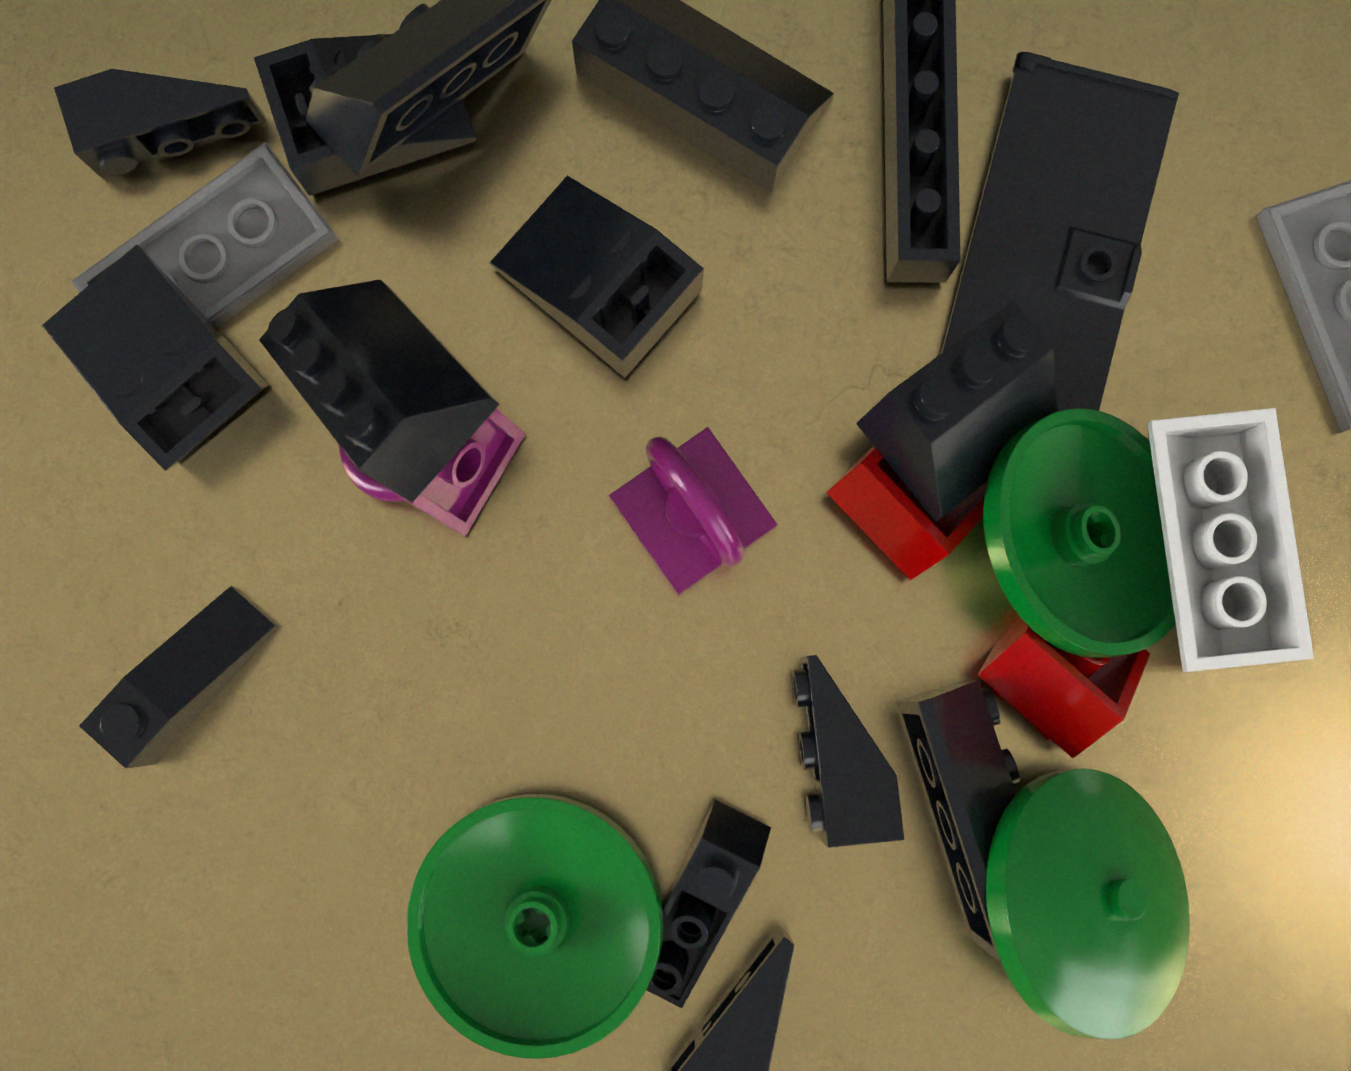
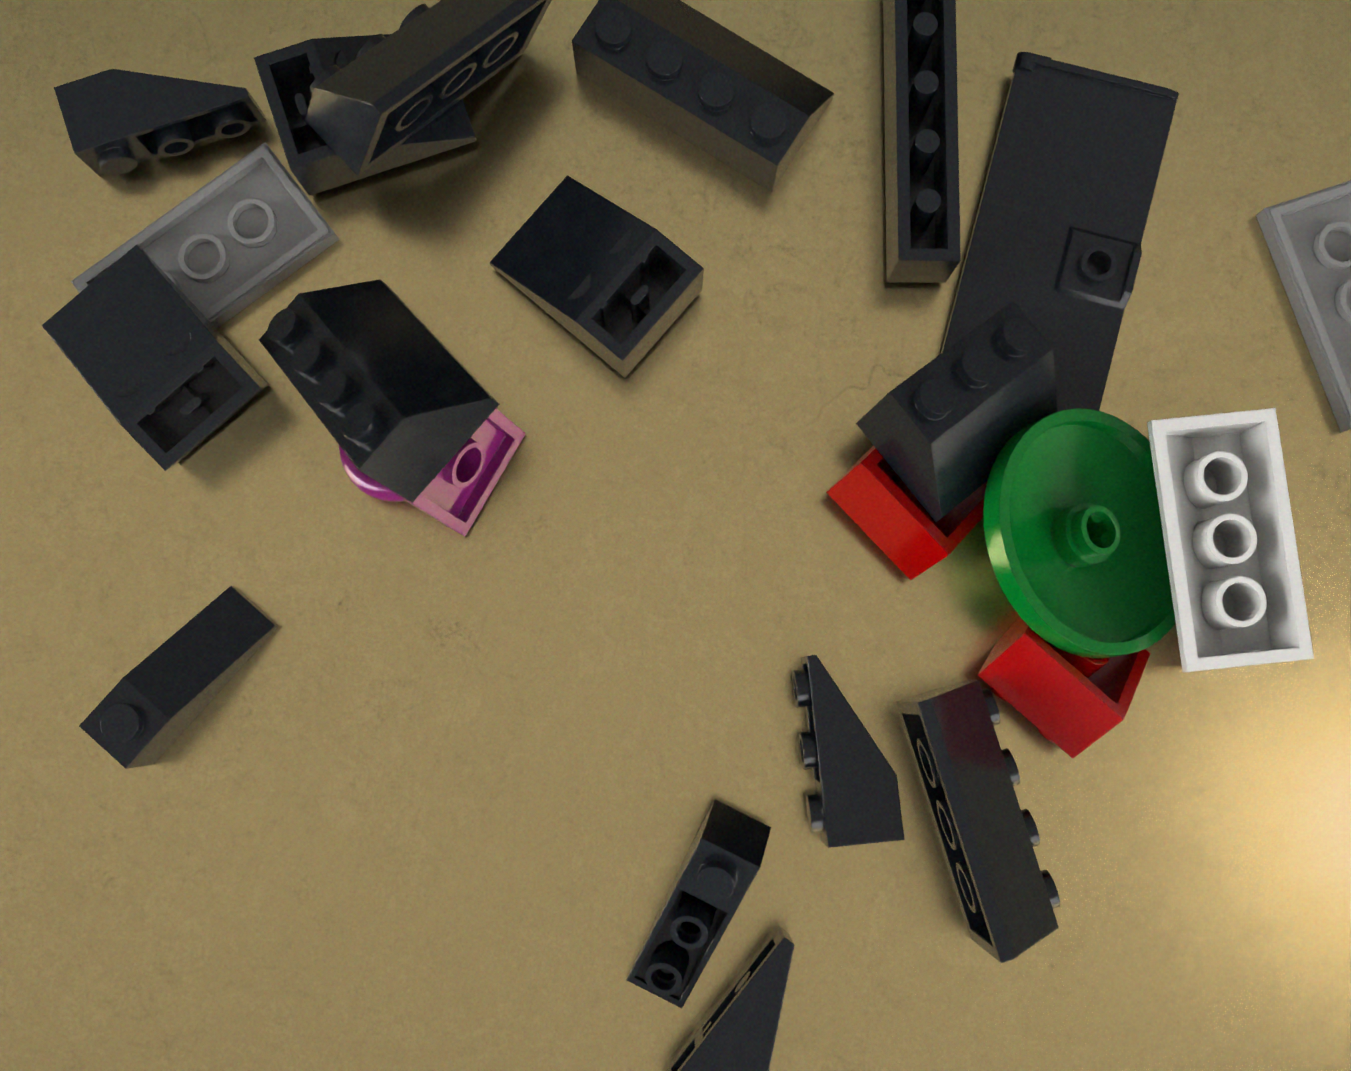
(534, 926): green dish -> none
(692, 509): magenta tile -> none
(1088, 904): green dish -> none

